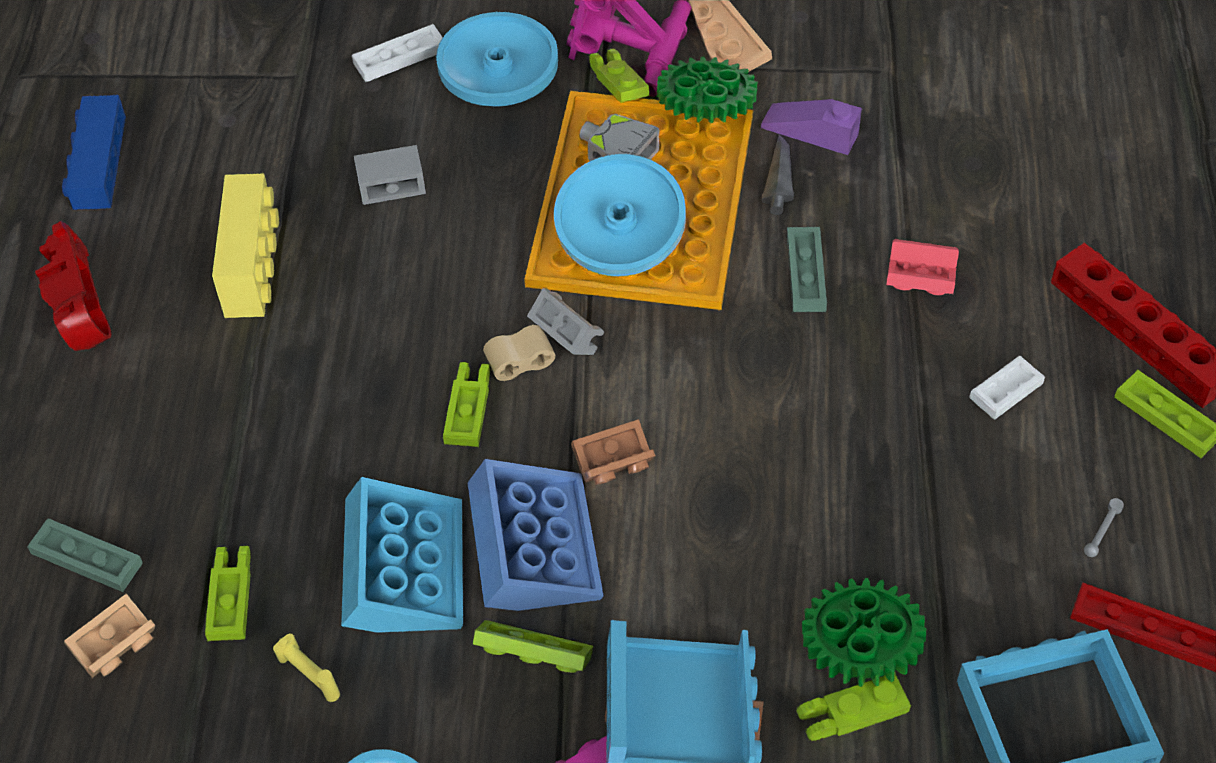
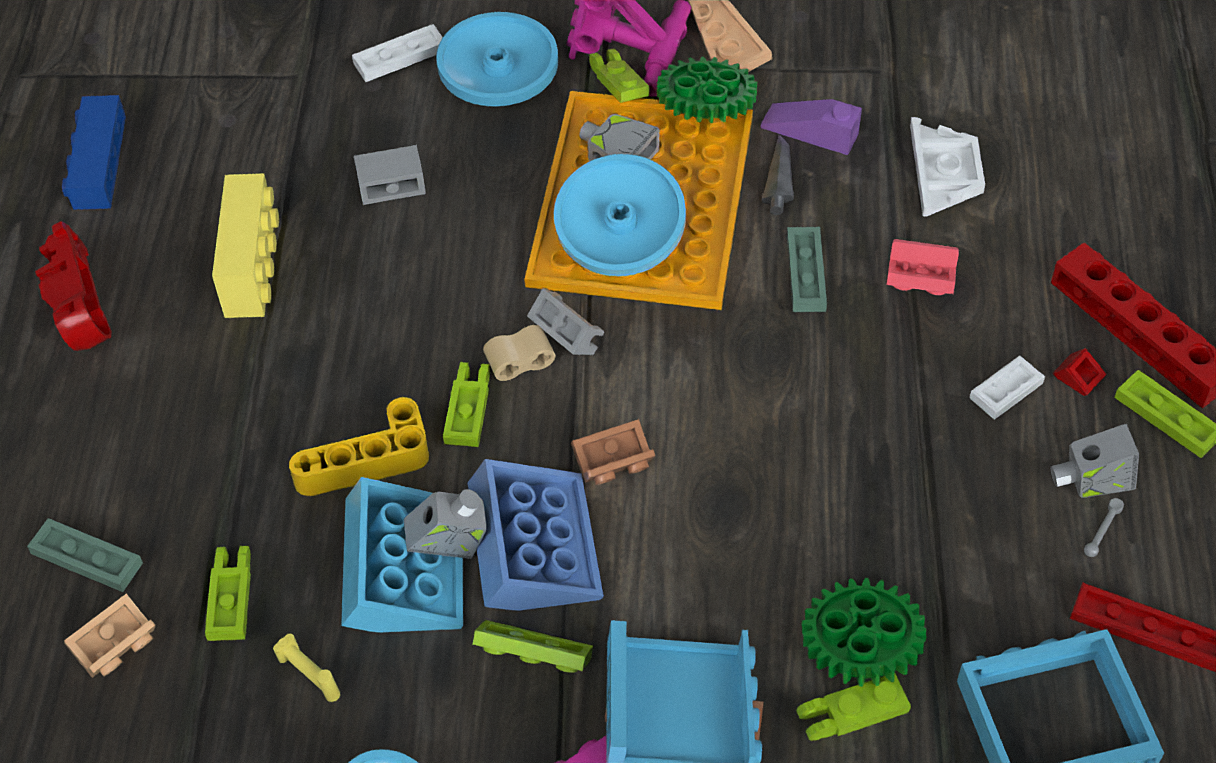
(318, 468): none -> yellow beam
(446, 525): none -> light grey torso
(946, 166): none -> white wing
(1080, 372): none -> red slope
(1100, 463): none -> light grey torso

